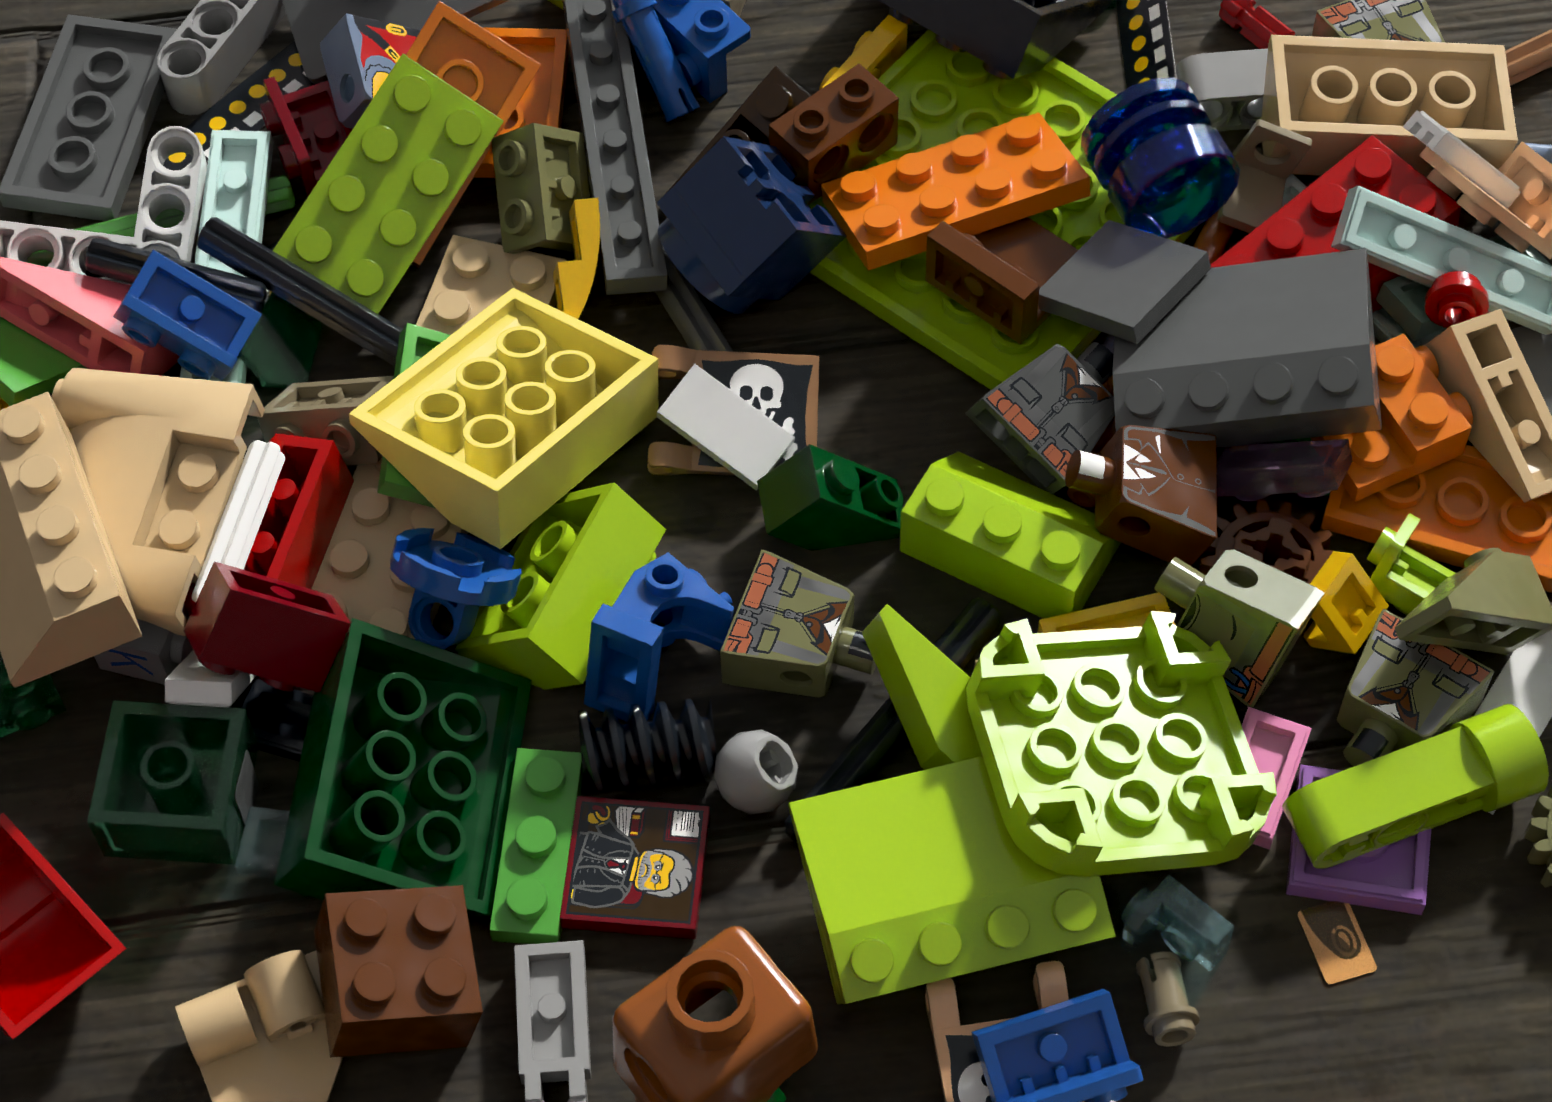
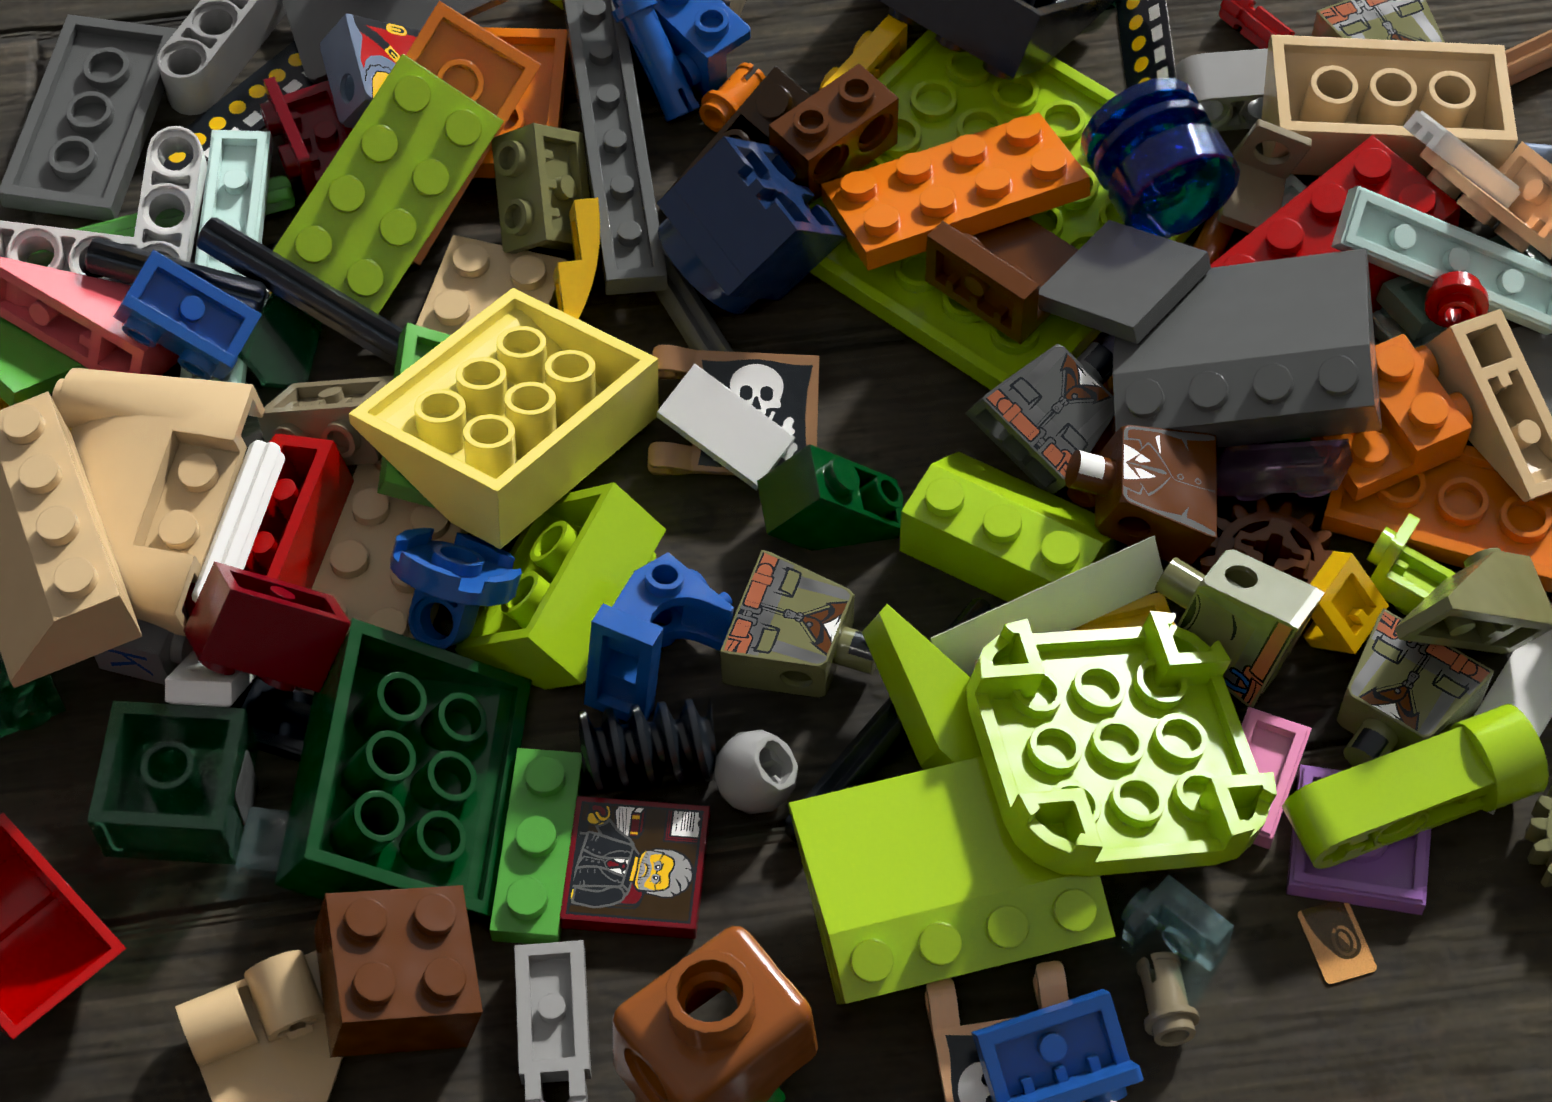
(721, 104): none -> orange pin
(1061, 603): none -> sticker

